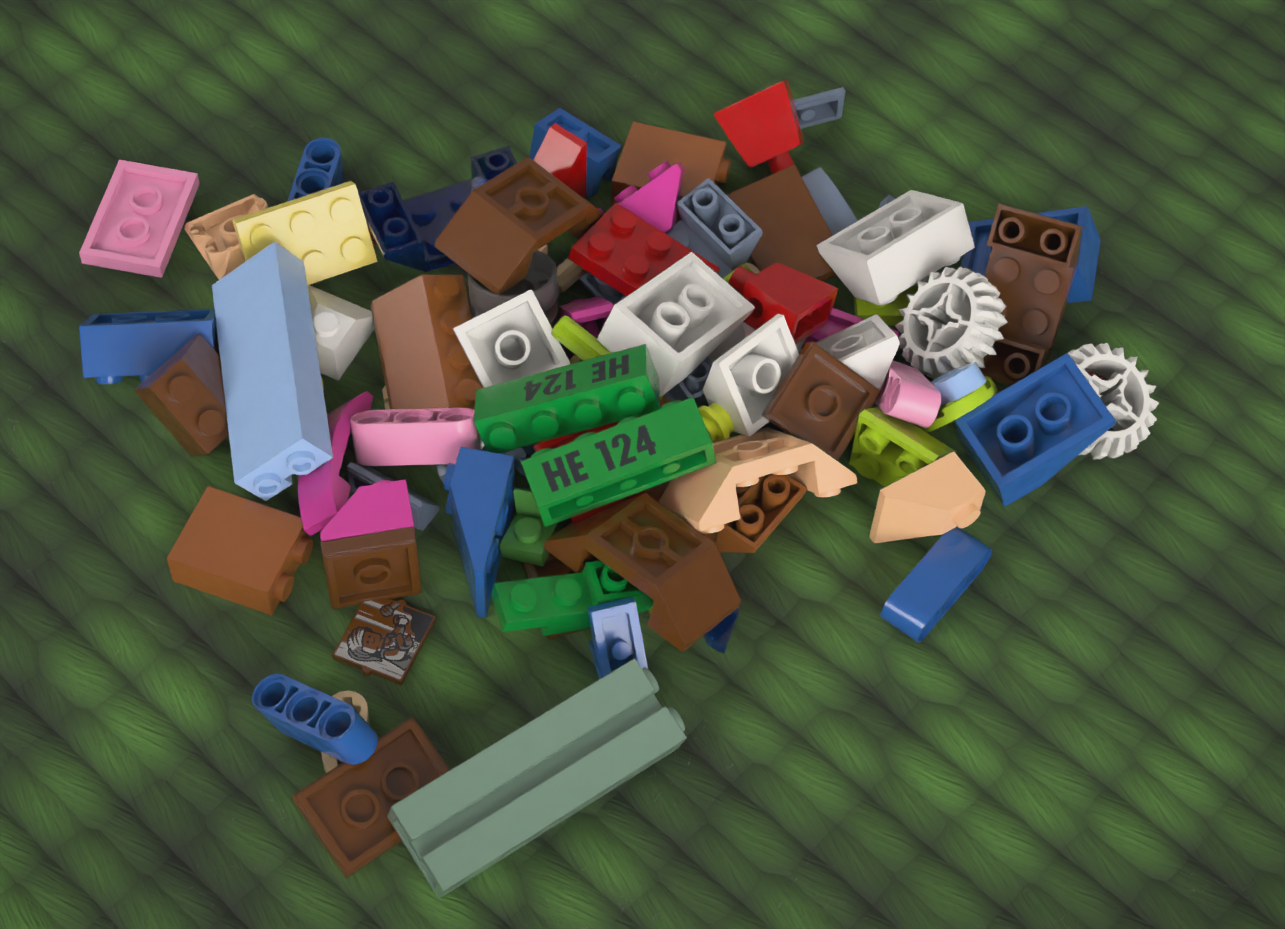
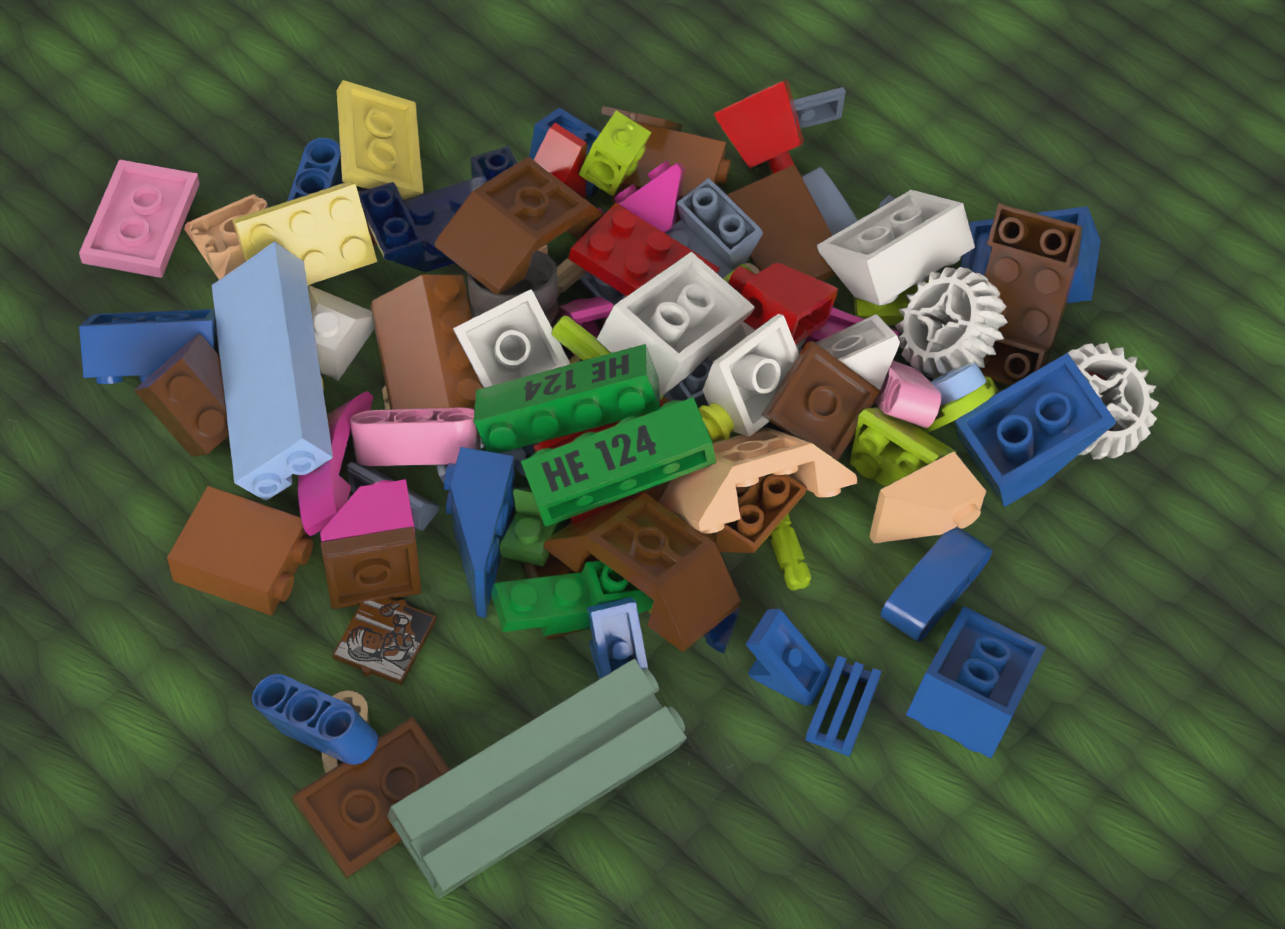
(379, 139): none -> light yellow plate
(615, 153): none -> lime head
(644, 119): none -> reddish brown piece
(786, 659): none -> blue slope
(790, 556): none -> lime axle
(855, 674): none -> blue tile
(976, 682): none -> blue slope

